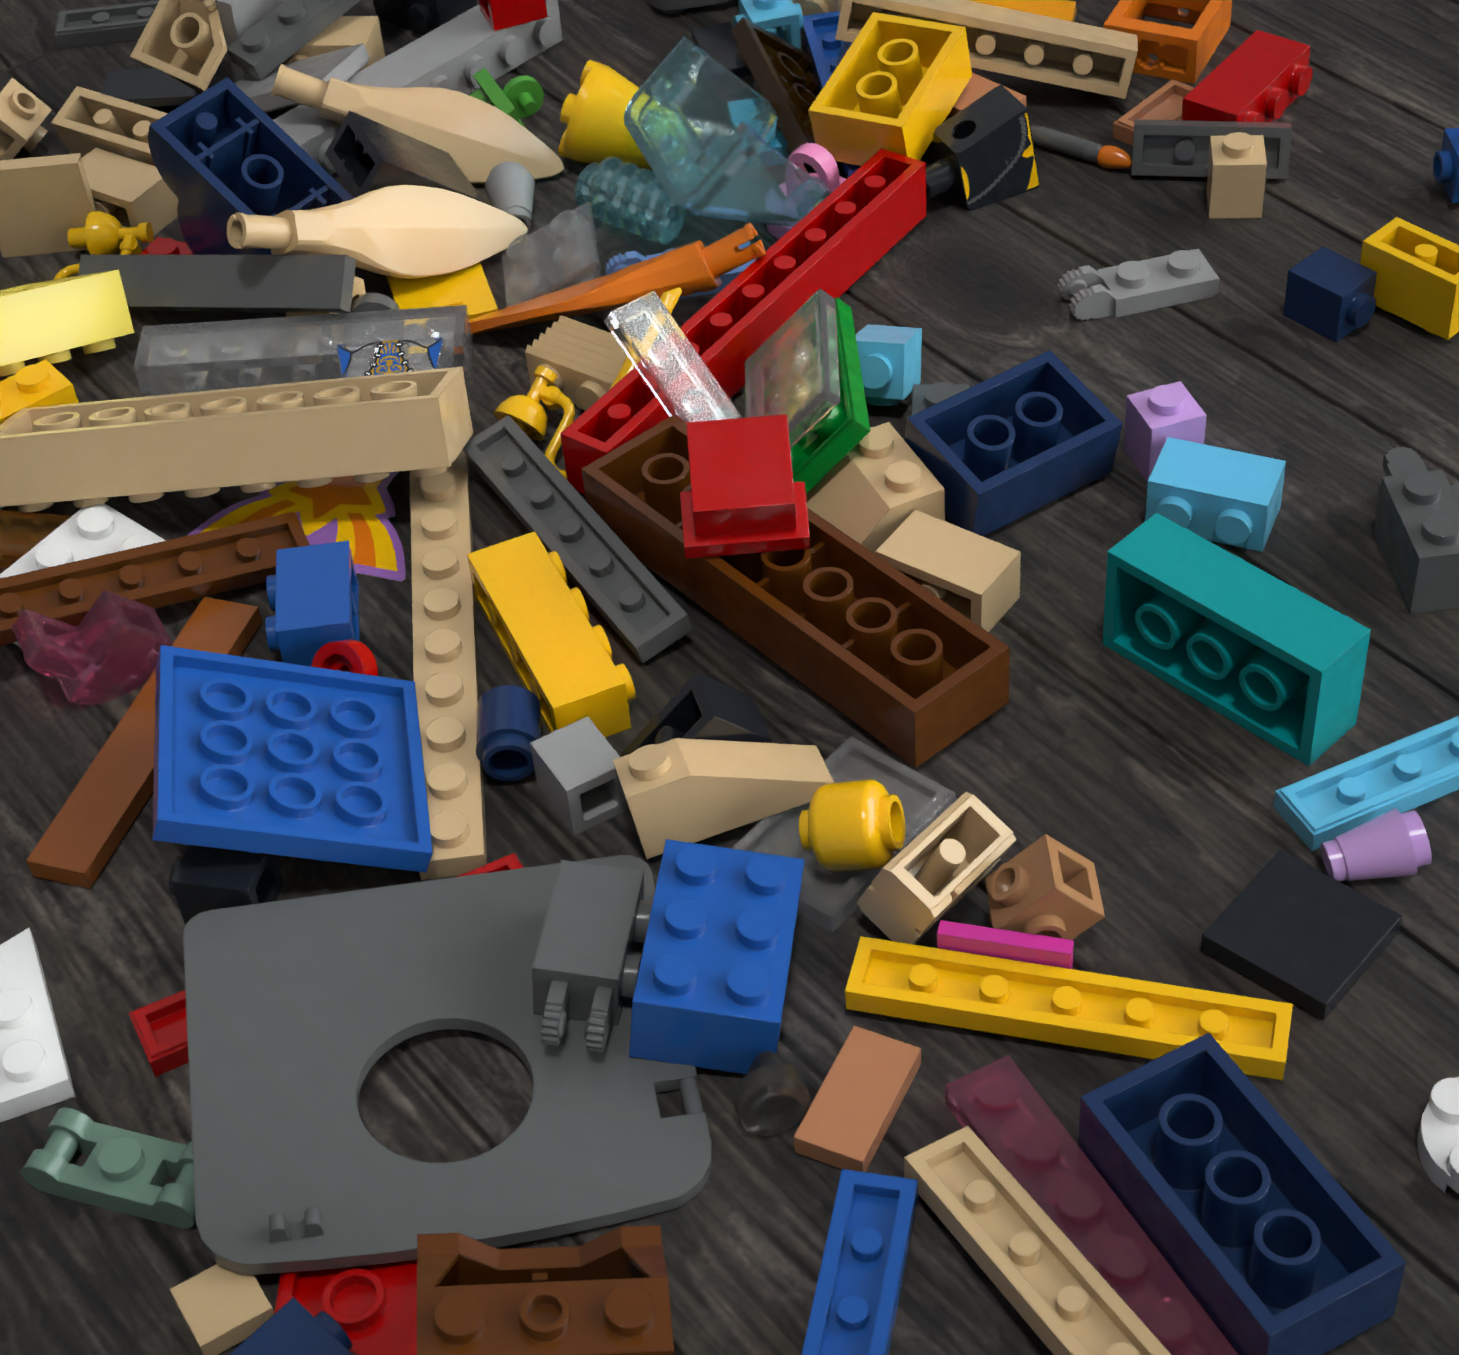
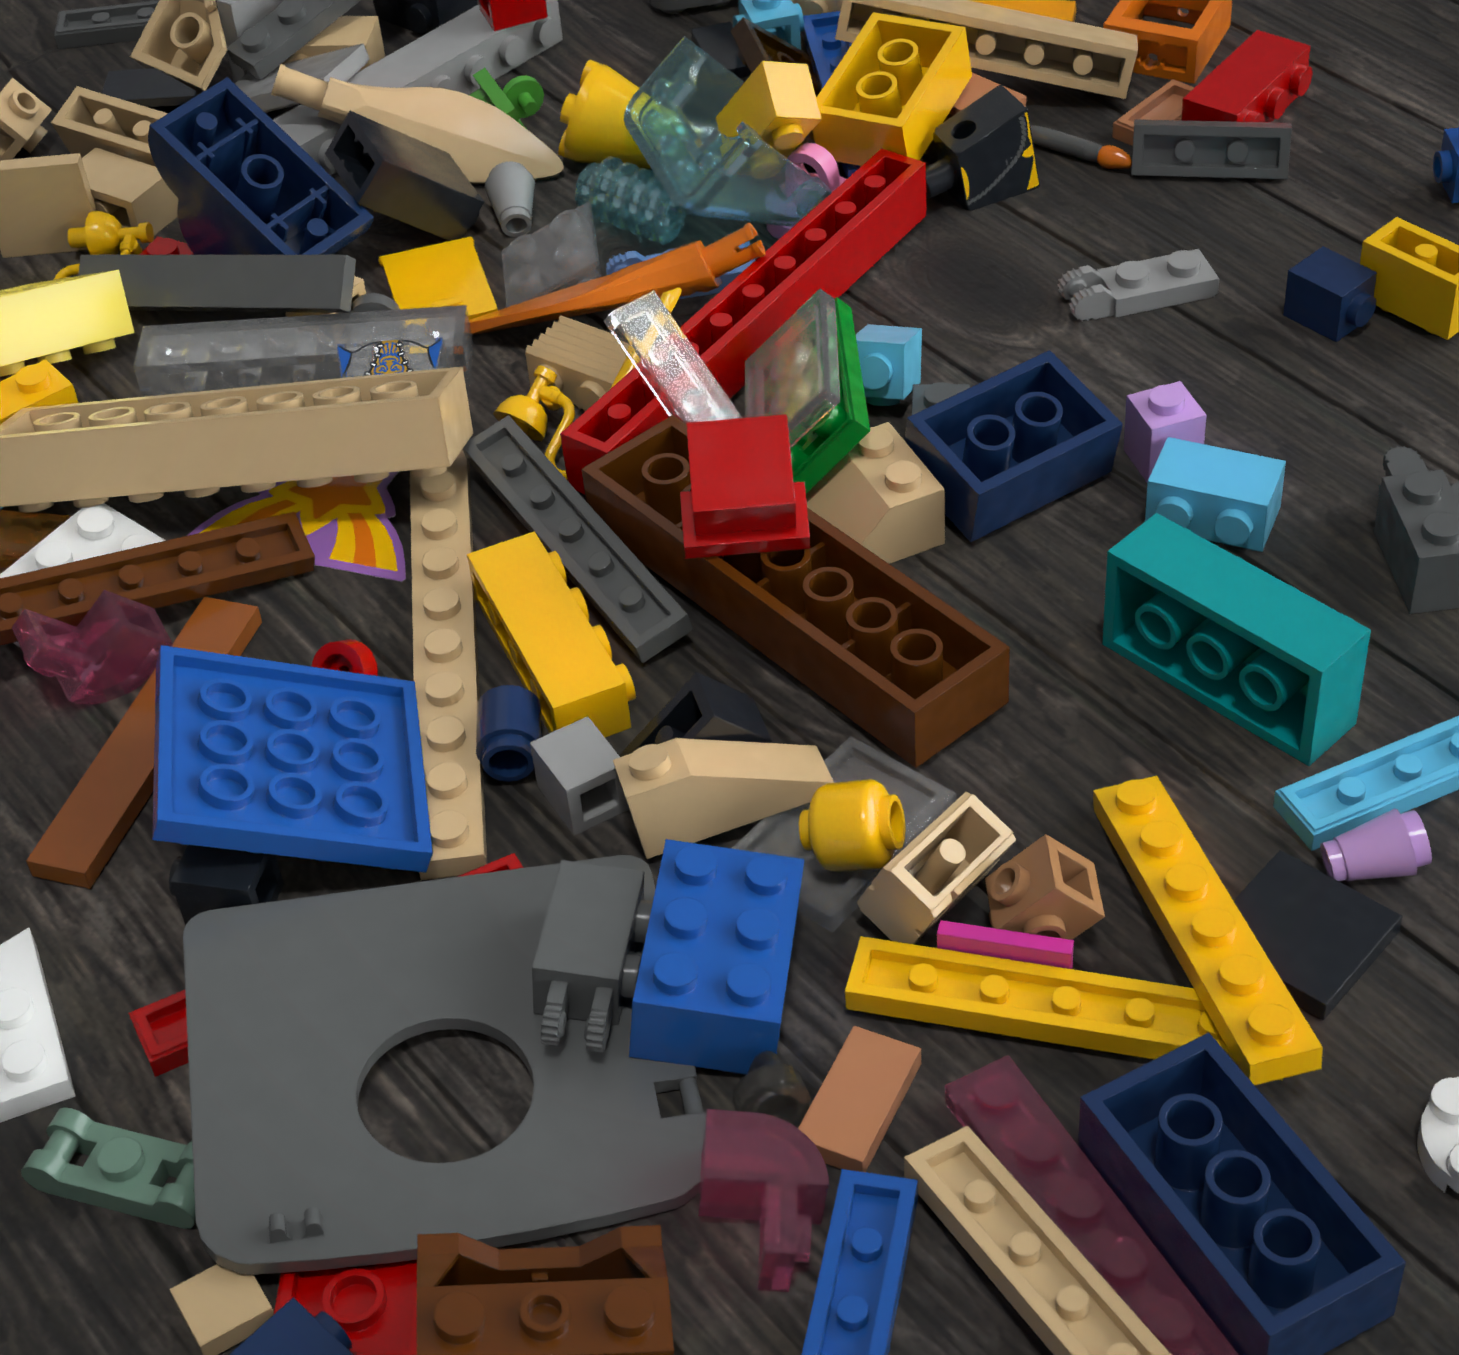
(312, 600): blue brick -> none
(387, 231): tan animal -> none
(765, 1173): none -> clear pink brick
(776, 104): none -> yellow brick
(956, 566): tan brick -> none
(1207, 933): none -> yellow plate
(1236, 176): tan brick -> none

